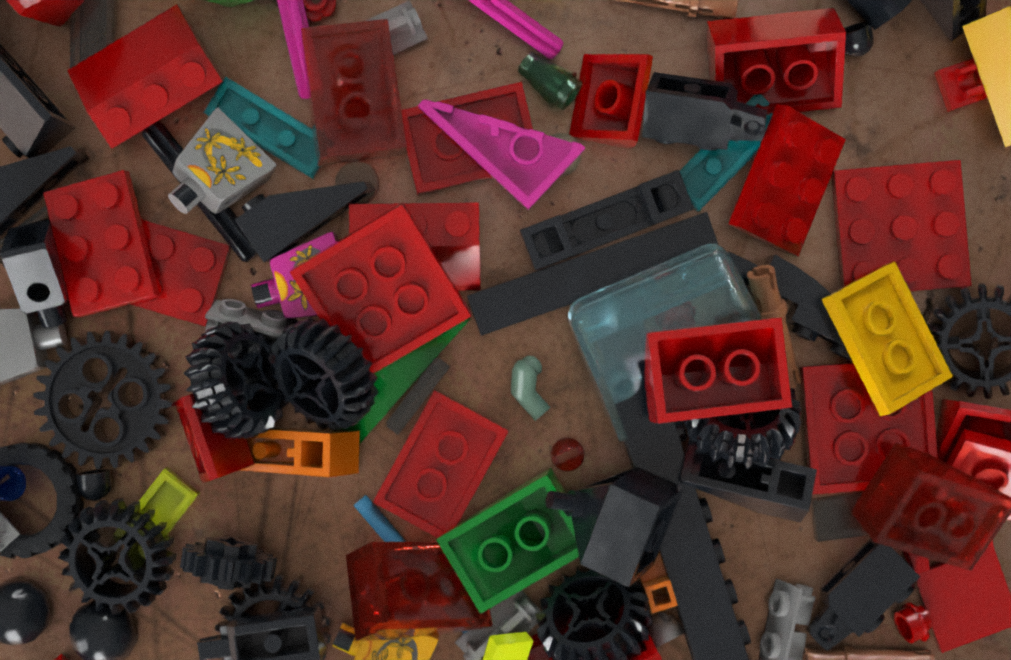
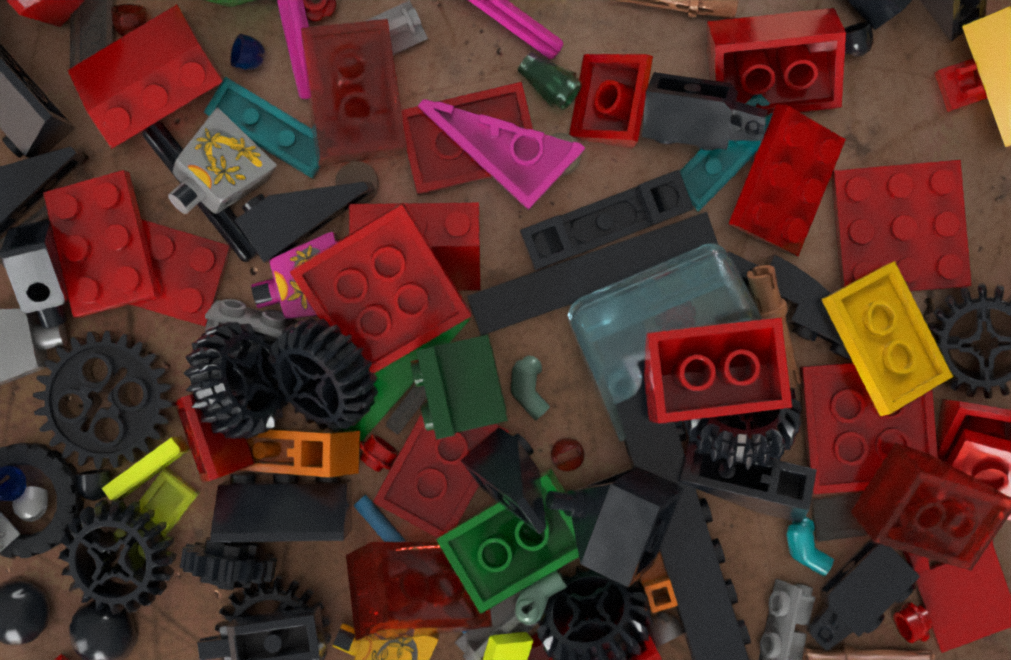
(31, 504): none -> light grey hinge
(128, 17): none -> clear red hinge
(146, 468): none -> neon yellow tile
(246, 52): none -> clear blue hinge
(282, 509): none -> black slope
(377, 453): none -> red plate
(459, 386): none -> dark green bracket
(509, 476): none -> black slope
(534, 598): none -> sand green arm
(802, 547): none -> teal arm

